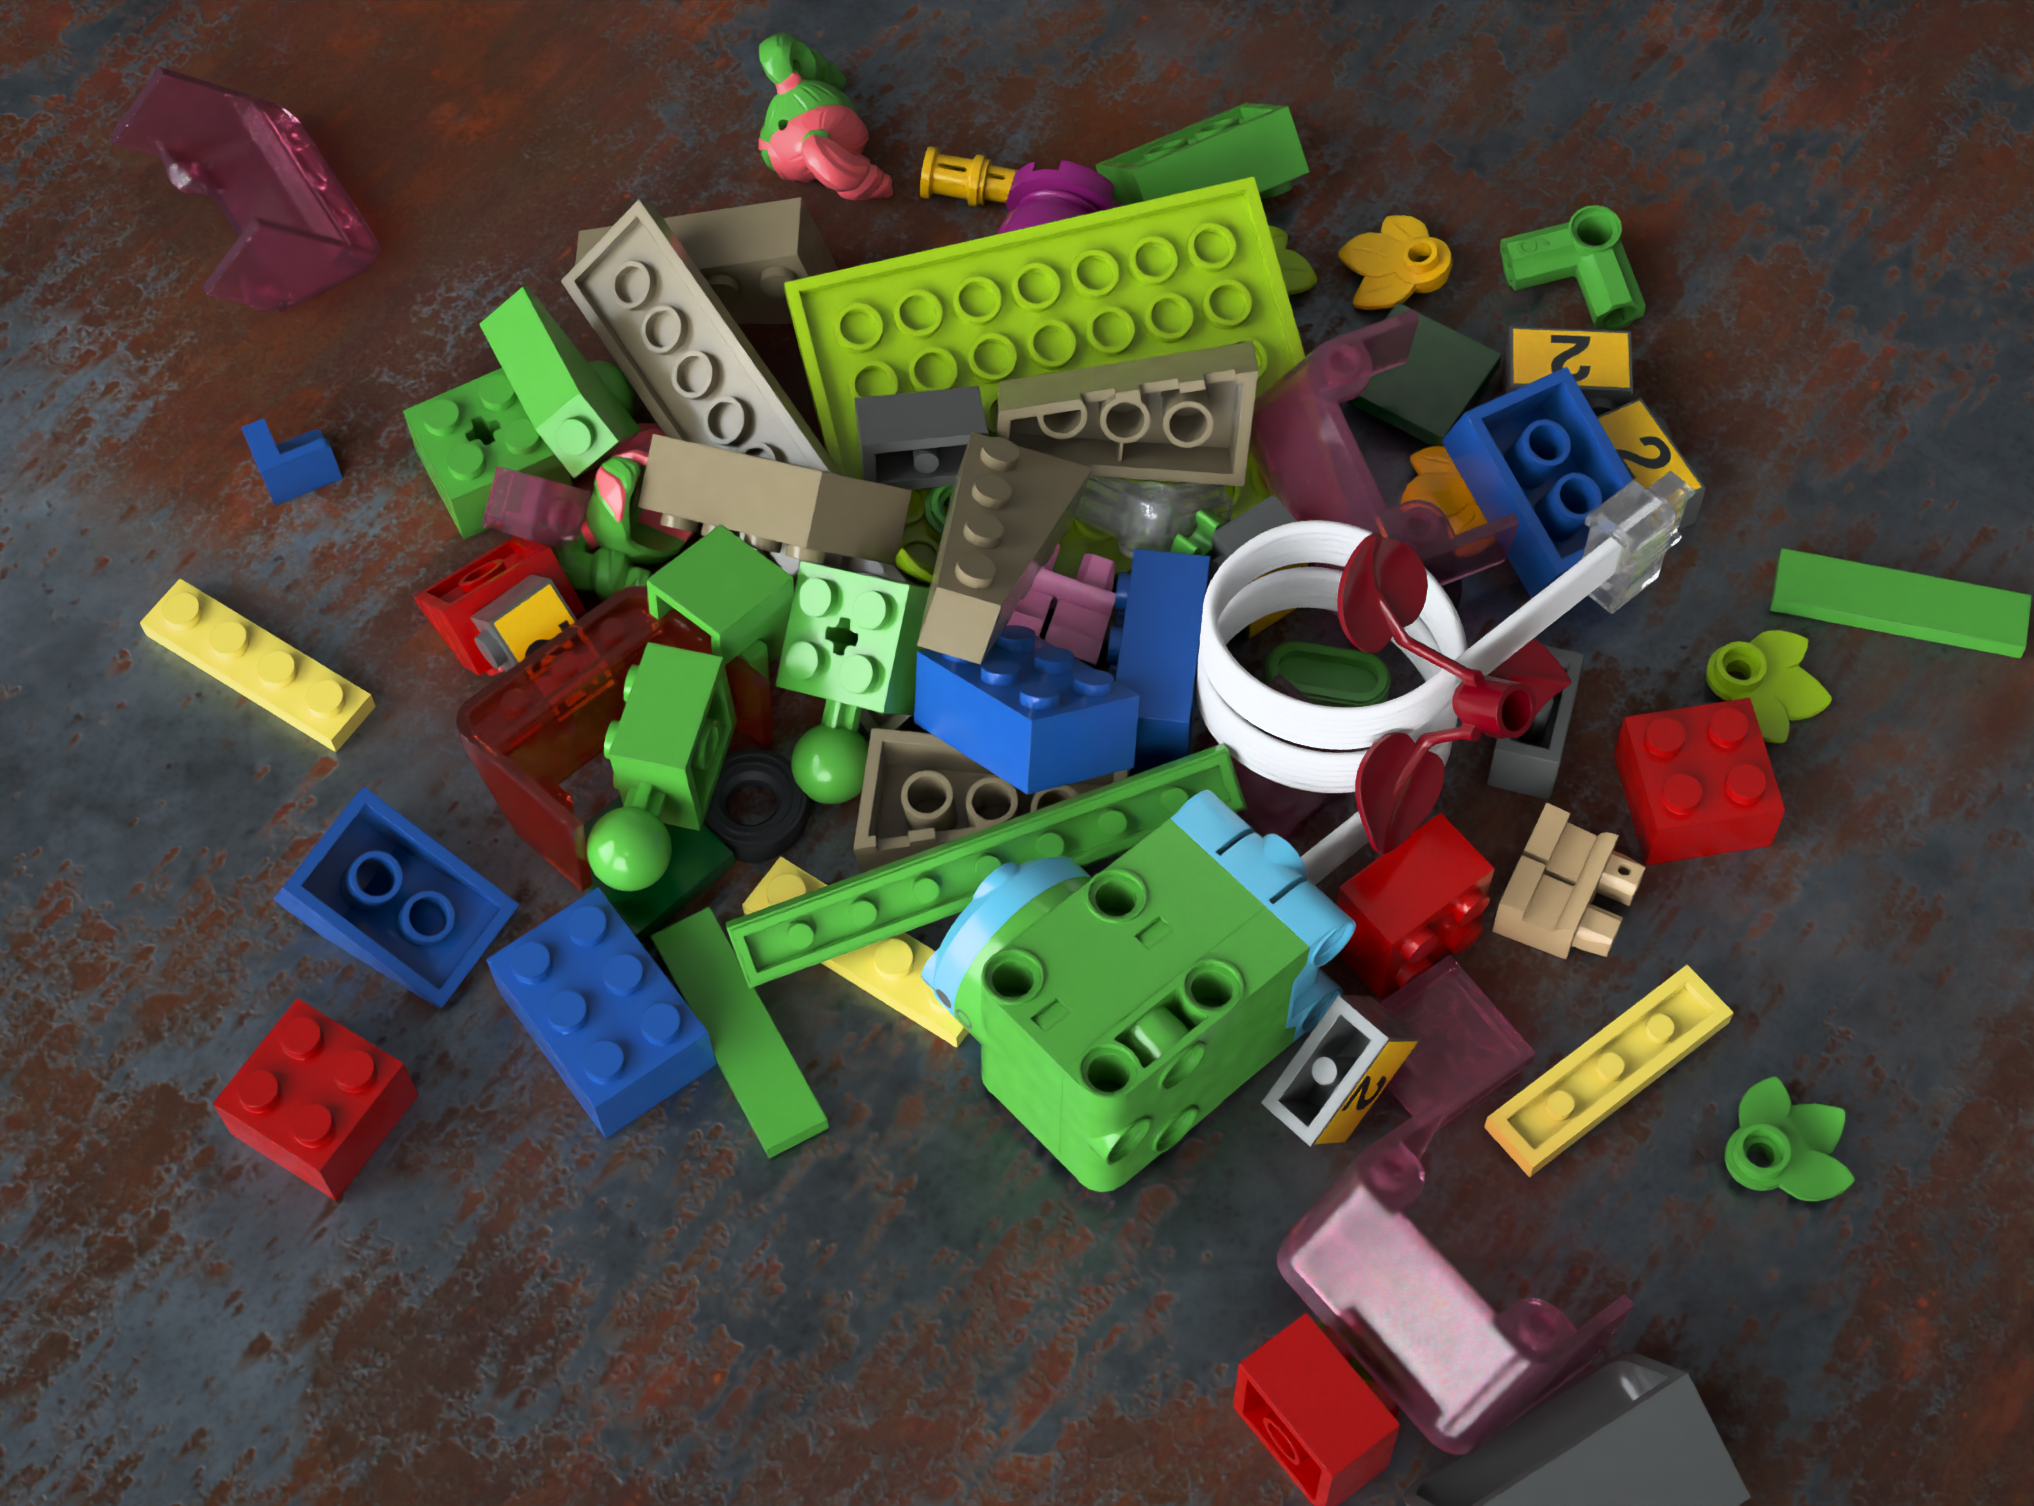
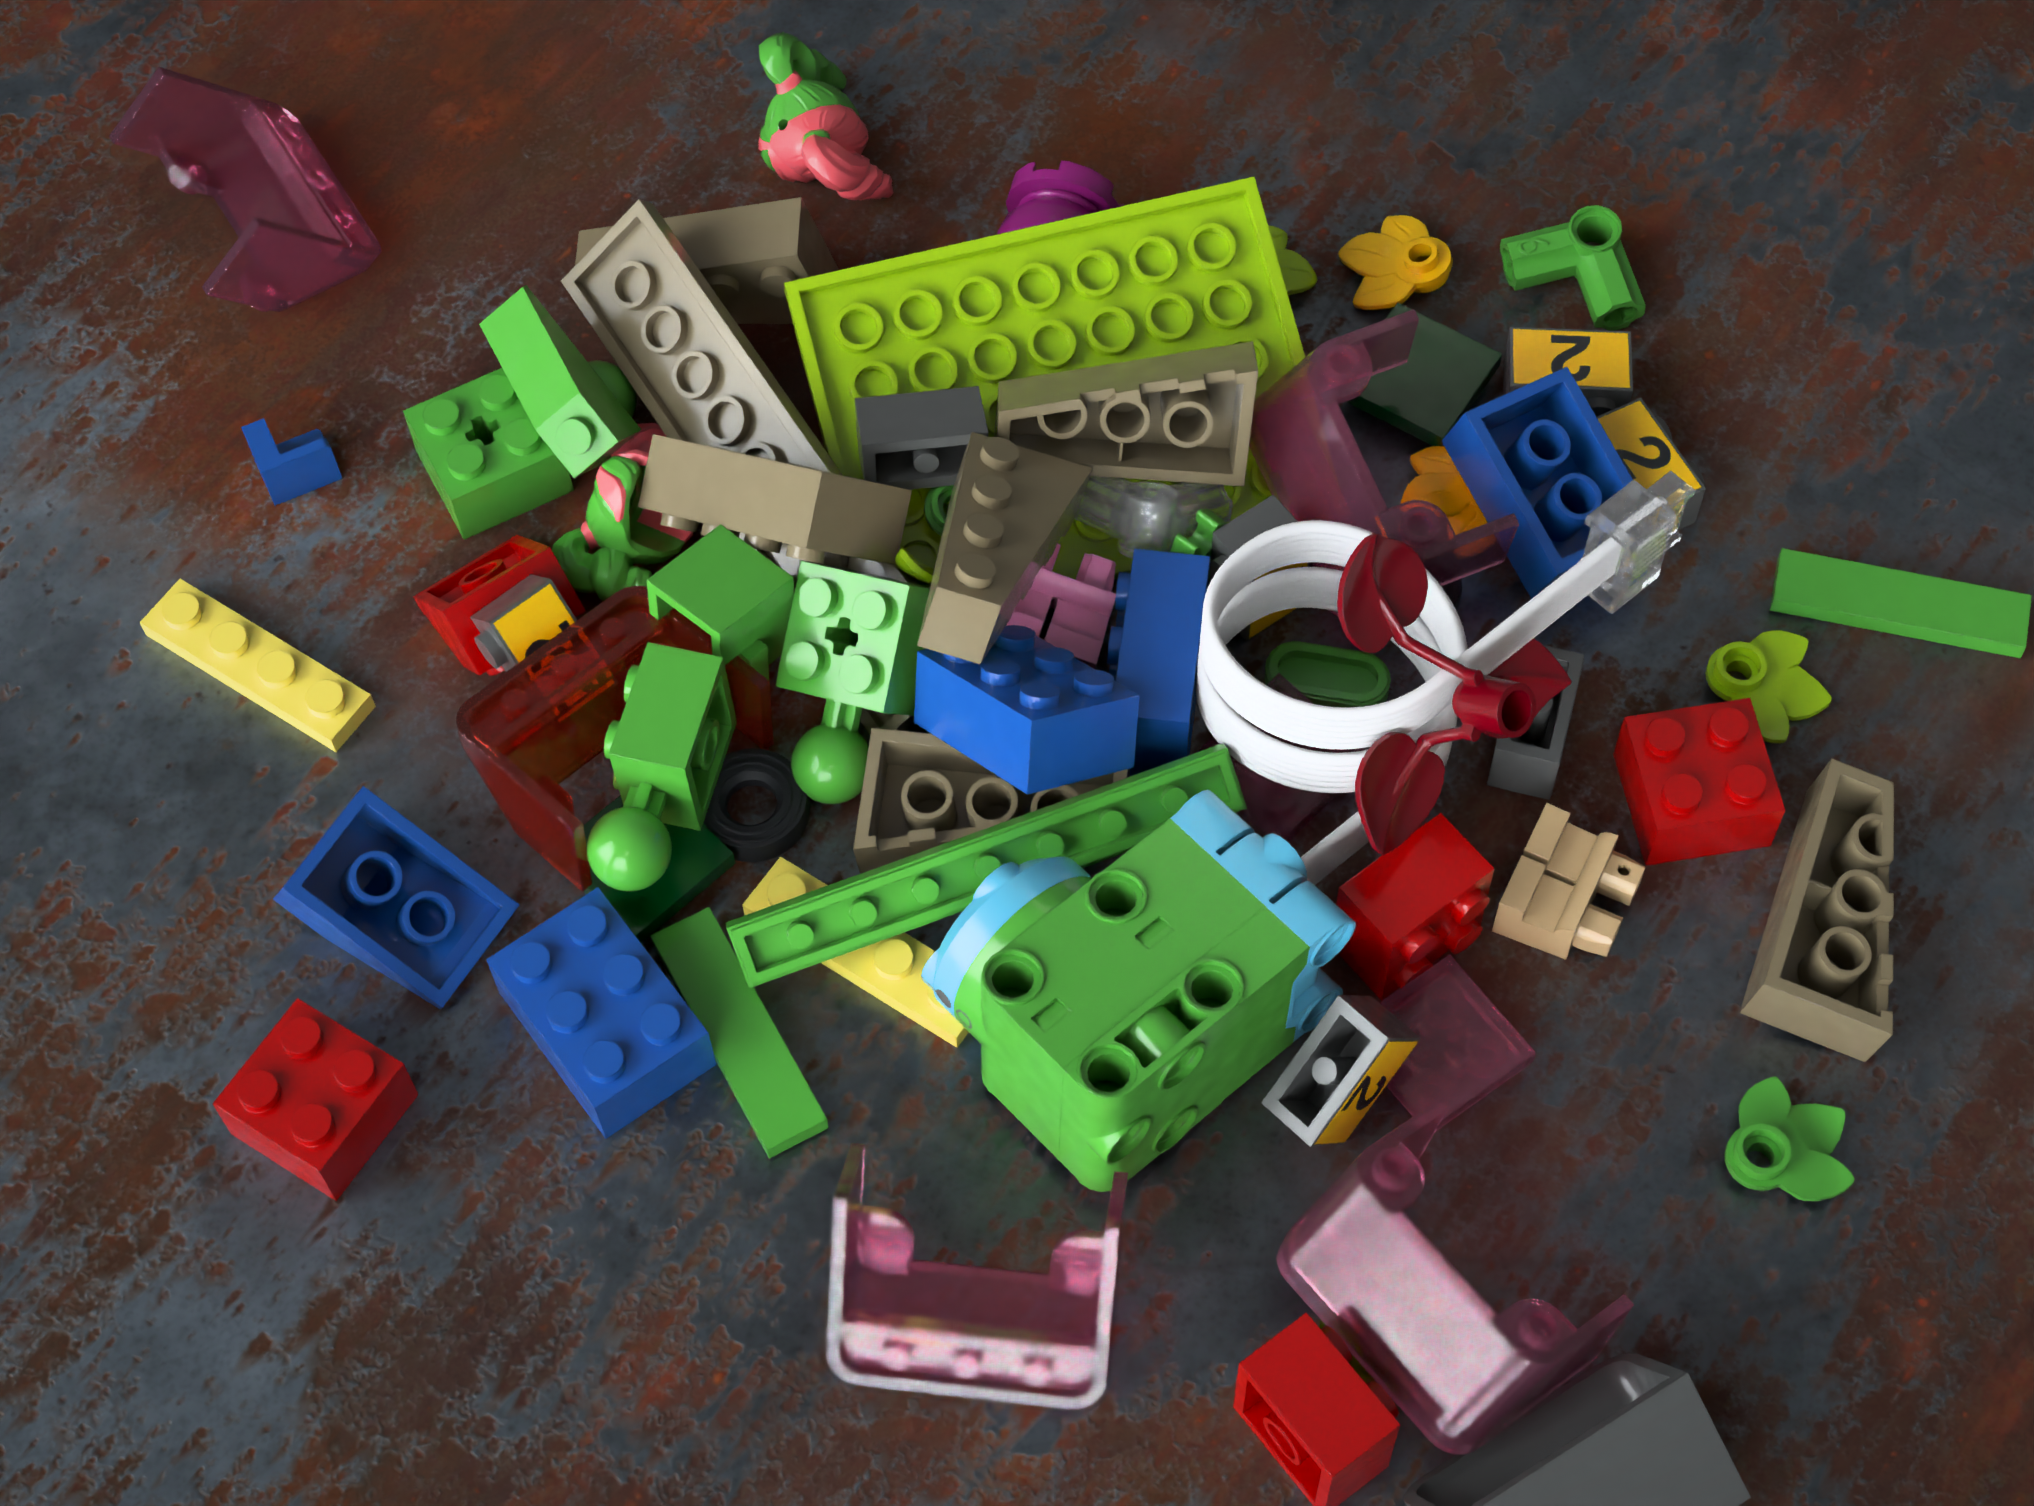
(535, 508): clear pink window -> none
(964, 178): yellow pin -> none
(968, 1325): none -> clear pink windscreen
(1217, 150): bright green slope -> none
(1608, 1070): light yellow plate -> none
(1827, 935): none -> dark tan wedge

